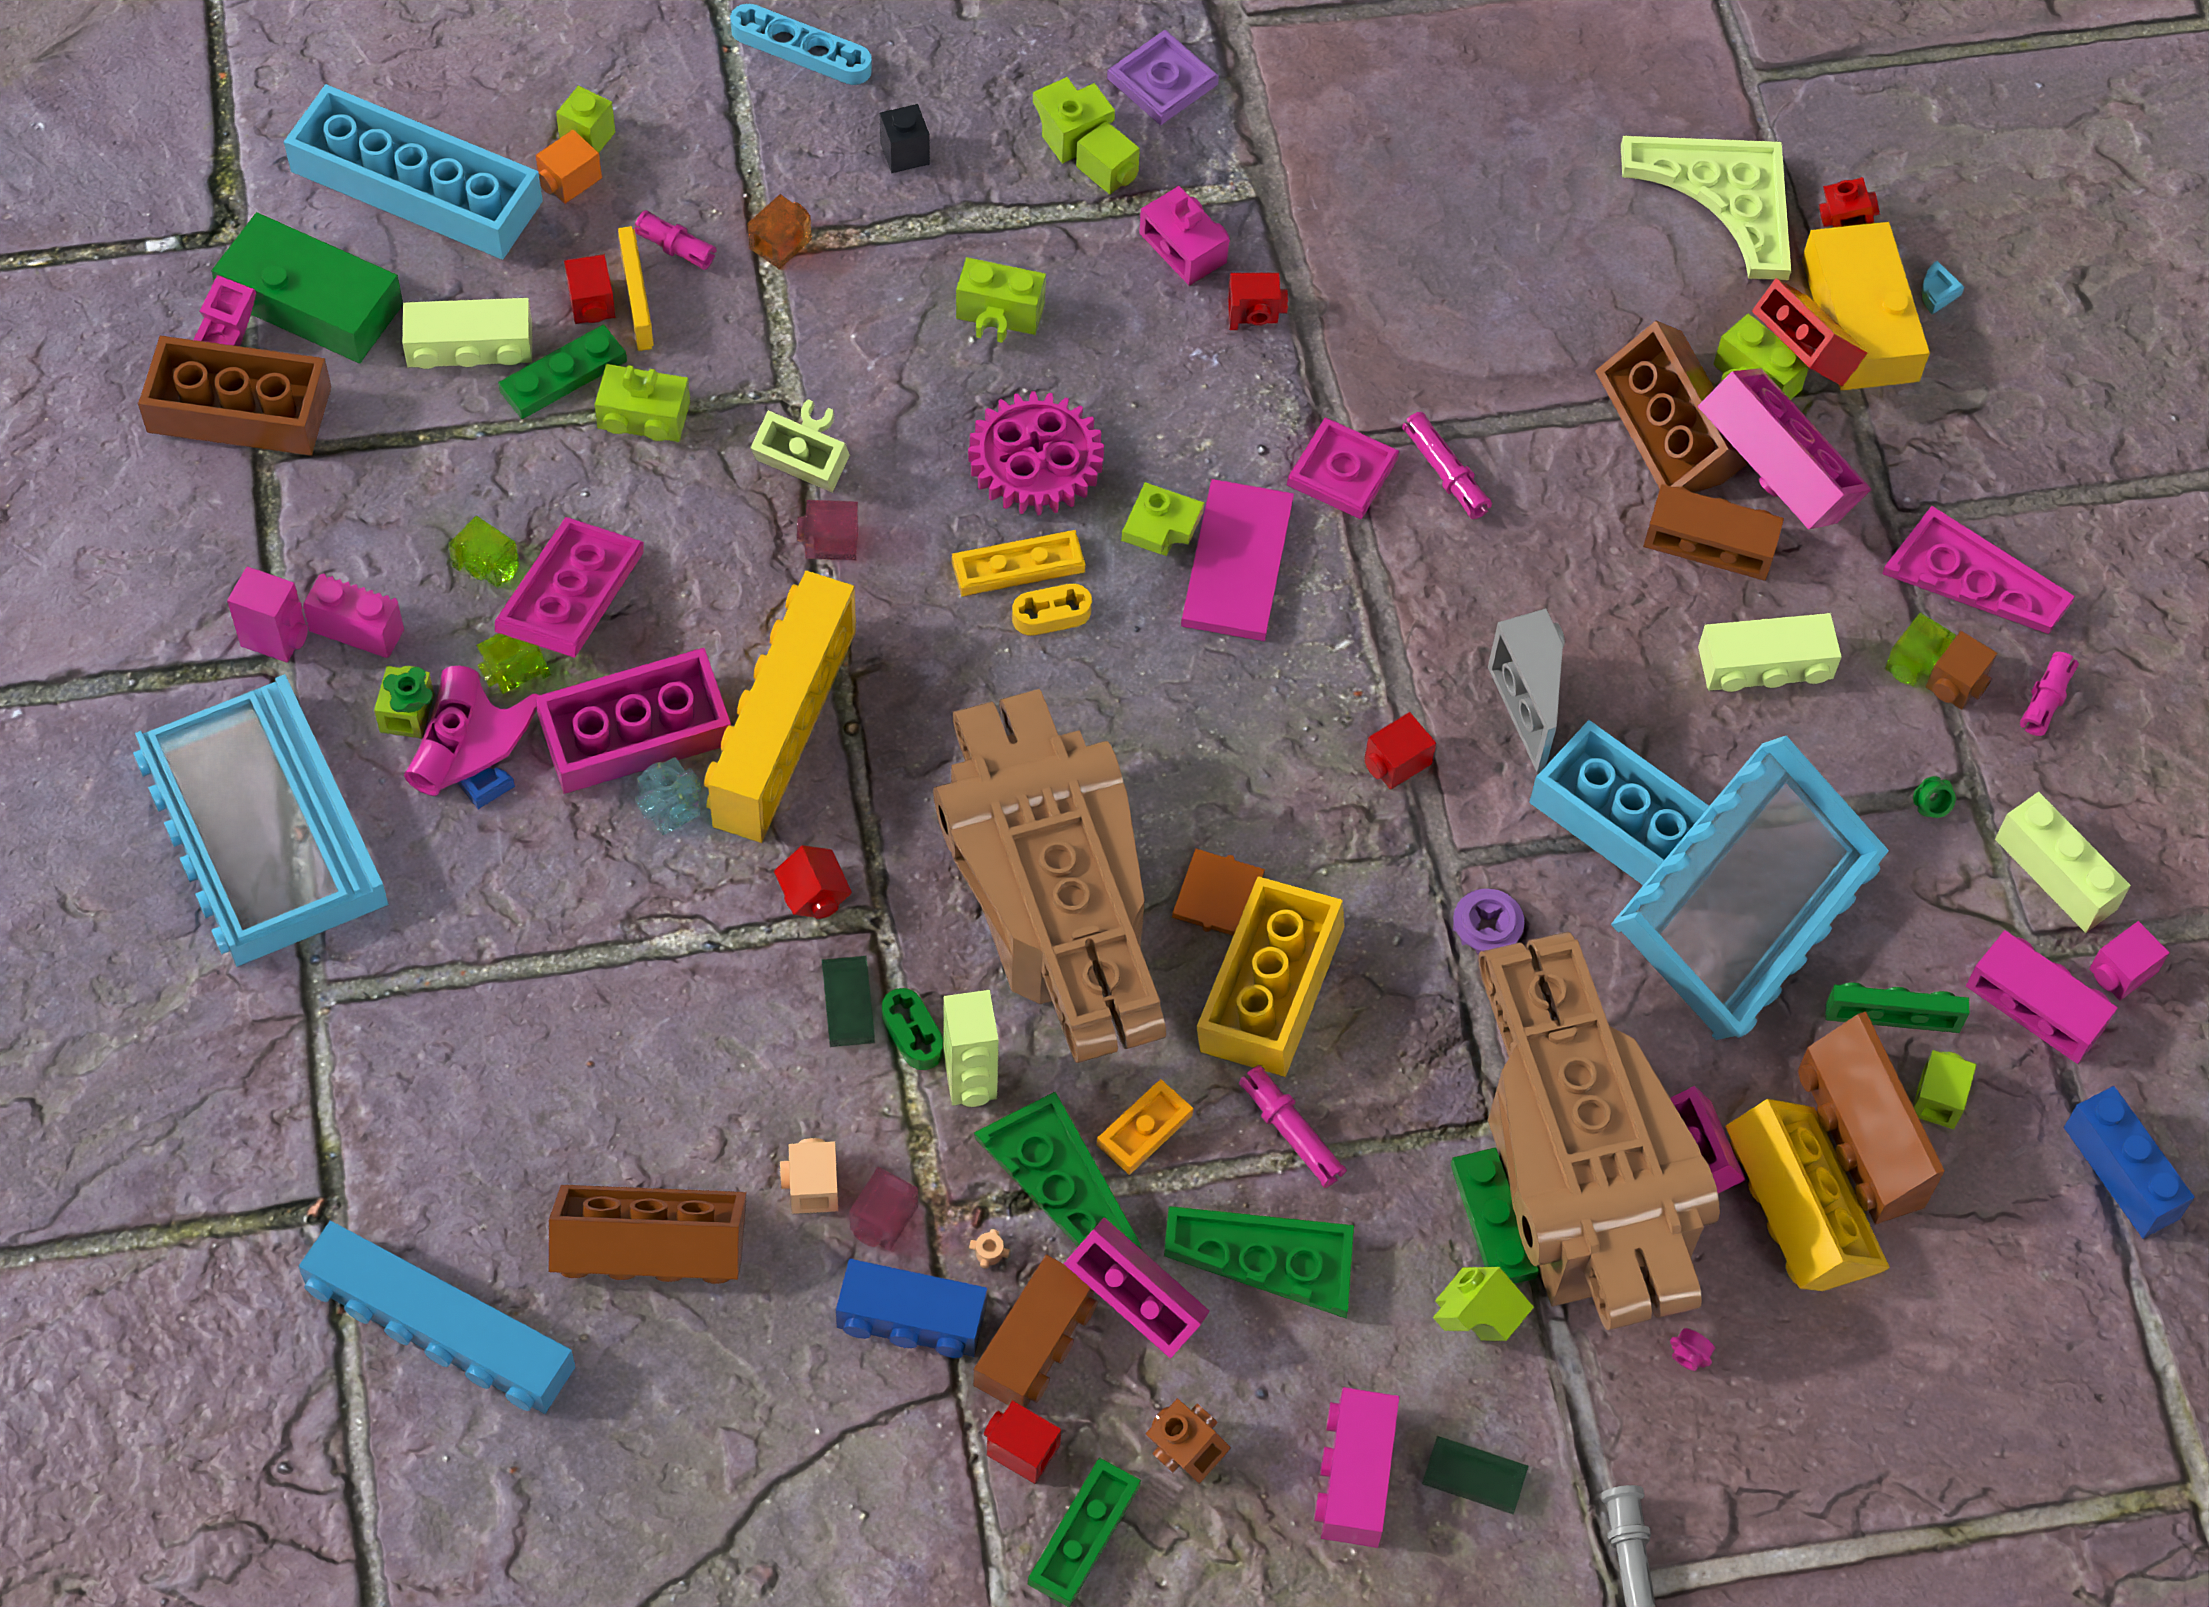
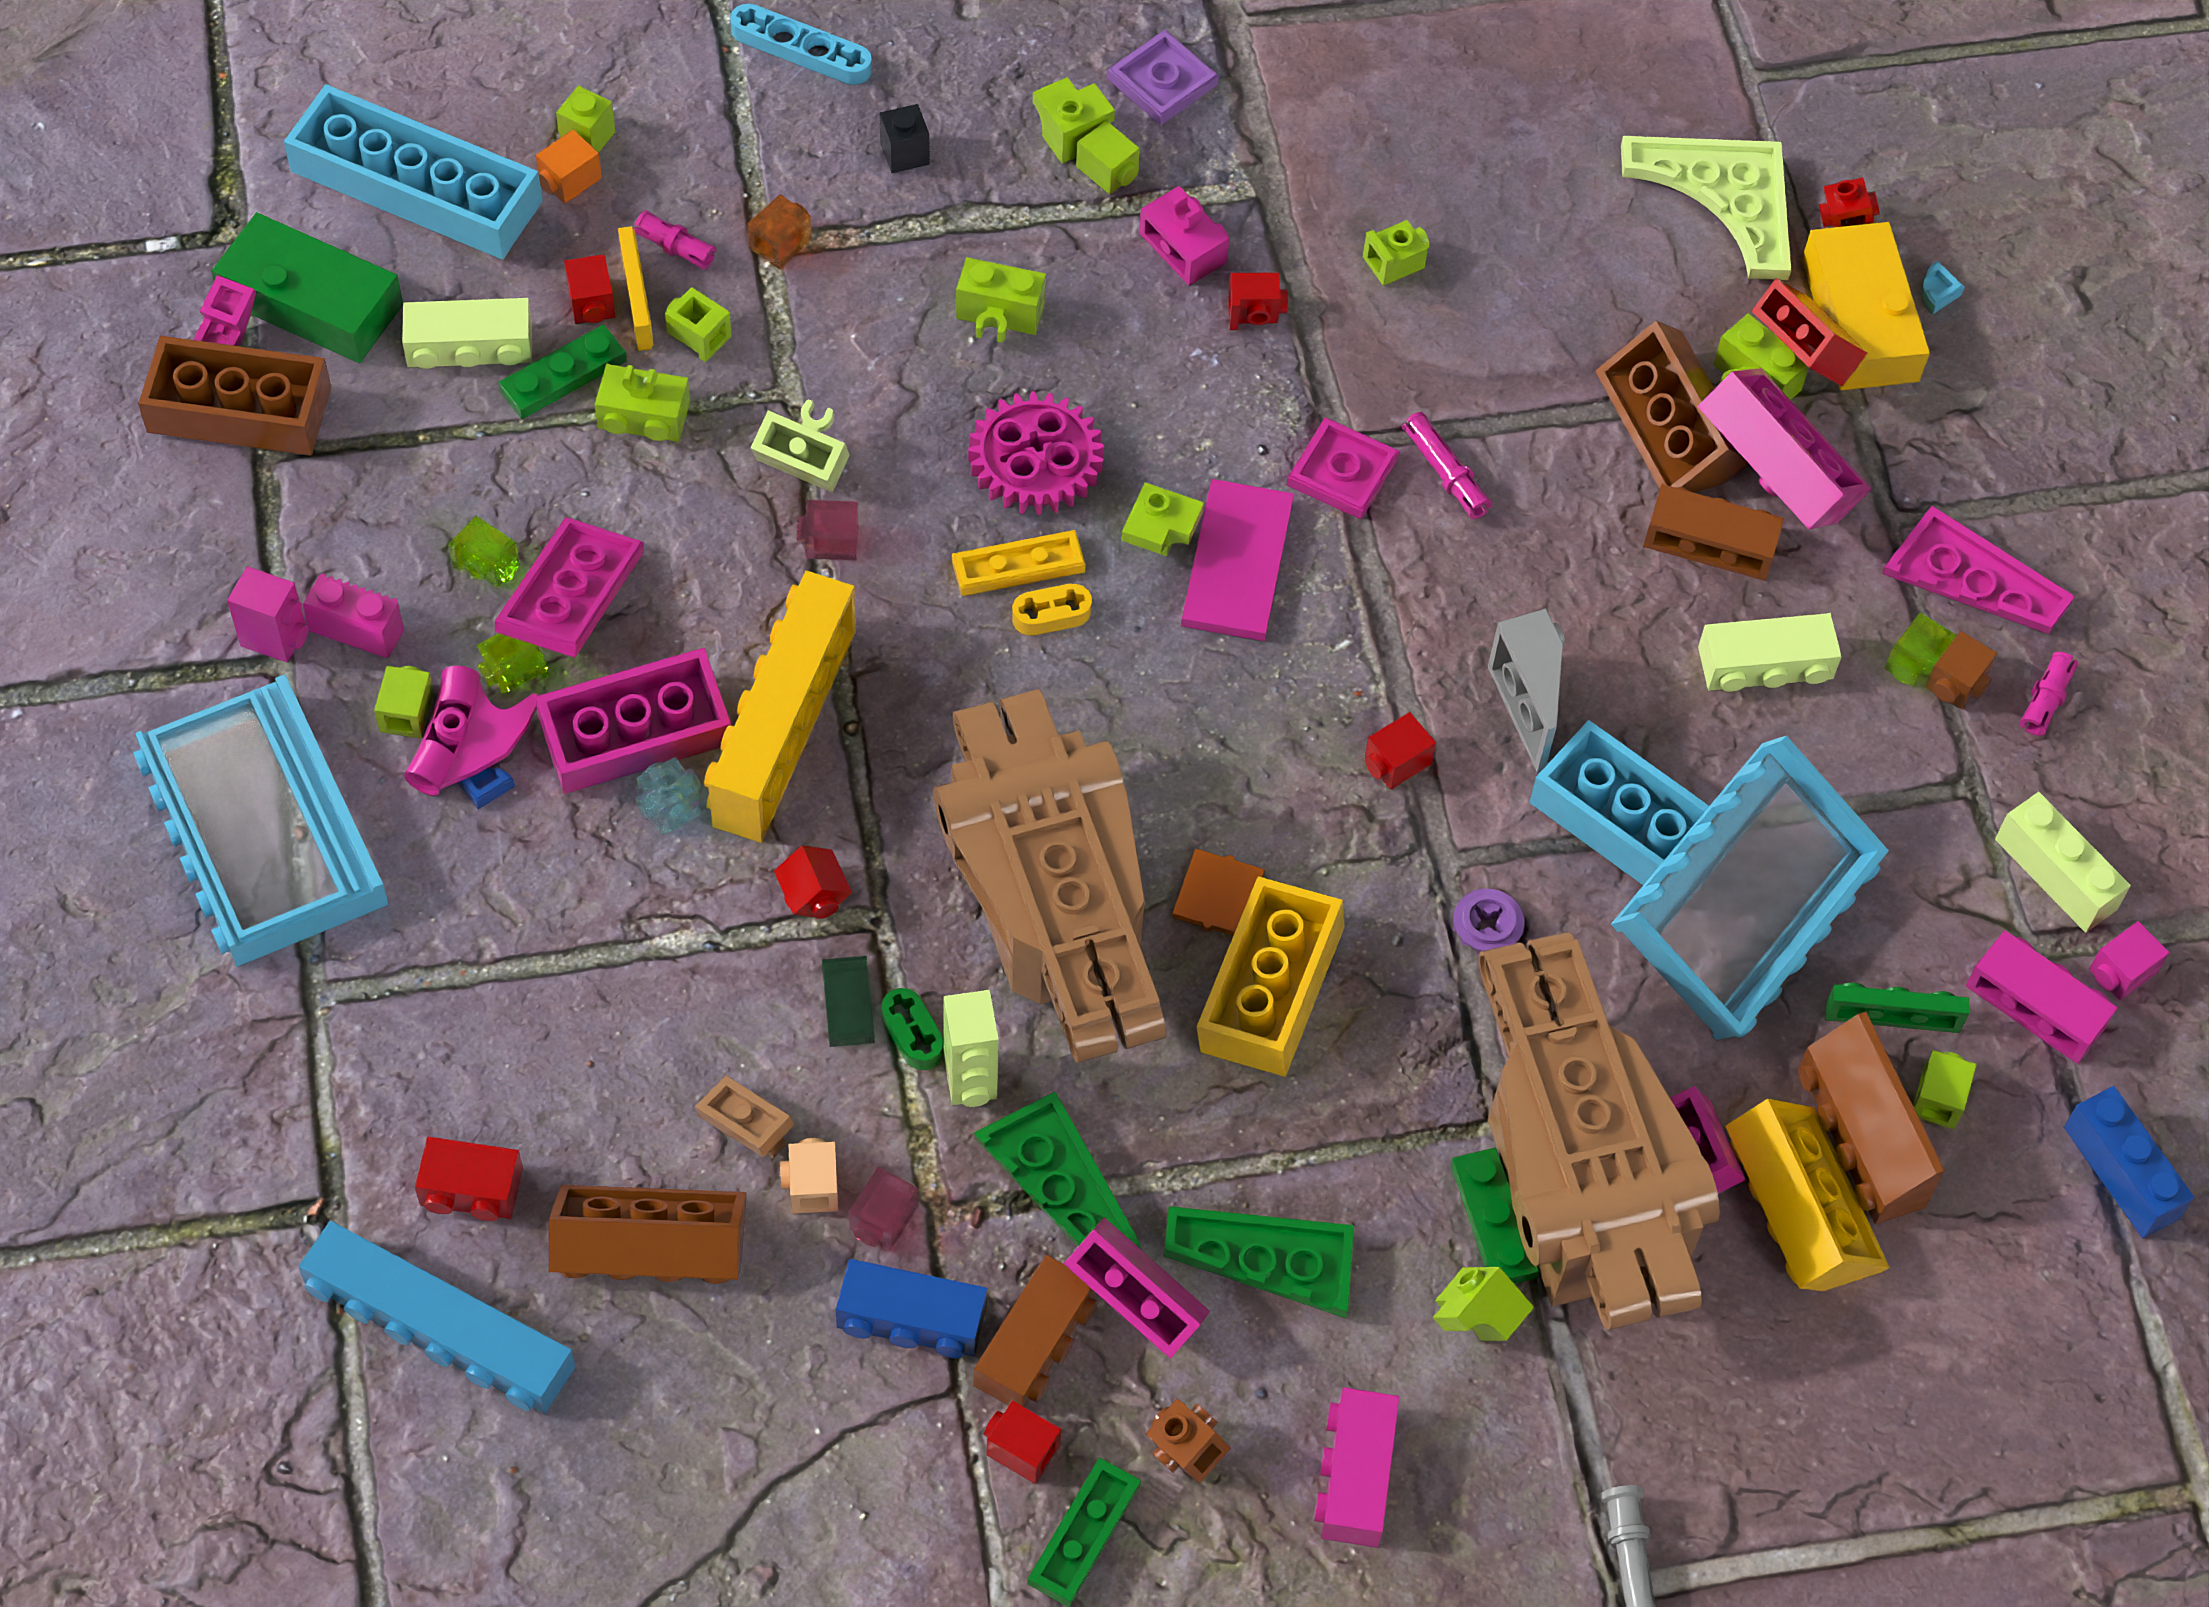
(410, 700): green plate -> none
(468, 1178): none -> red brick
(698, 323): none -> lime brick
(745, 1117): none -> medium nougat plate
(989, 1248): light nougat piece -> none
(1144, 1126): light orange plate -> none
(1280, 1111): dark pink pin -> none
(1396, 251): none -> lime brick
(1475, 1475): clear green tile -> none
(1692, 1349): dark pink plate -> none
(1942, 801): green plate -> none

